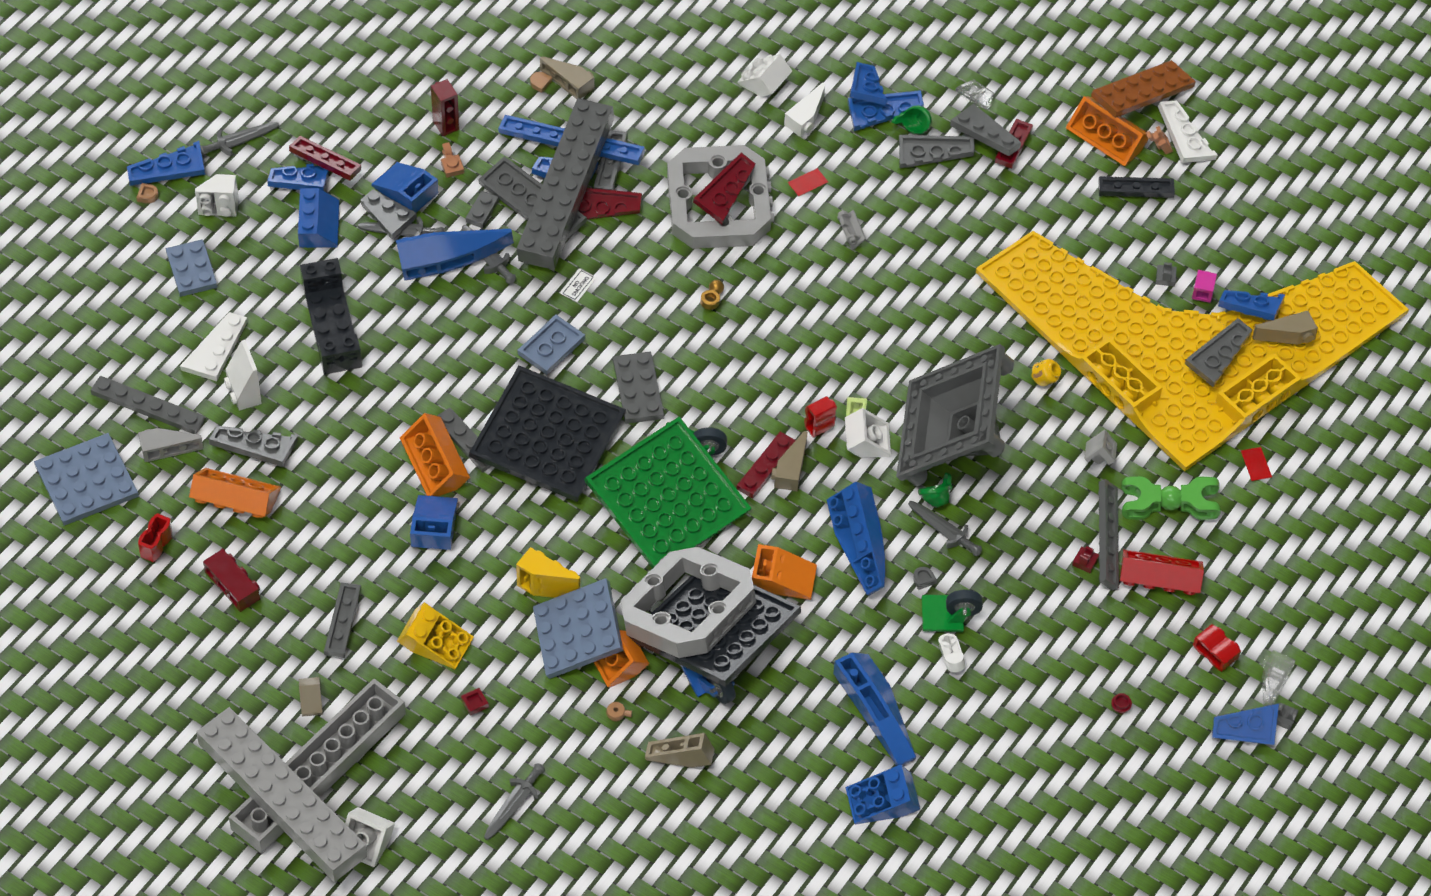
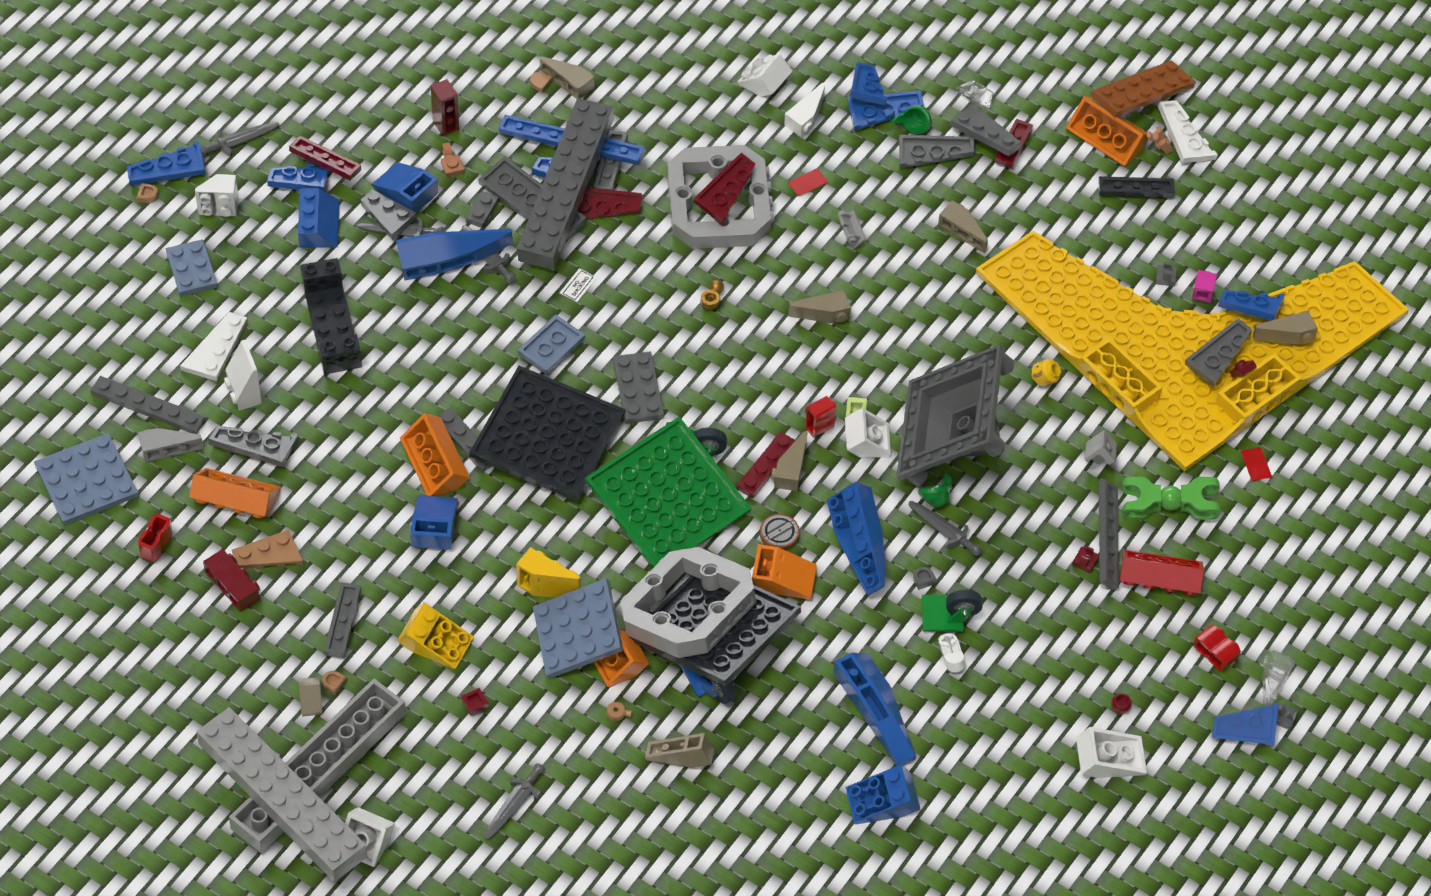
(272, 550): none -> medium nougat wing
(333, 681): none -> medium nougat tile
(779, 531): none -> tile
(822, 308): none -> dark tan slope
(960, 223): none -> dark tan slope
(1110, 753): none -> white slope
(1242, 368): none -> dark red plate

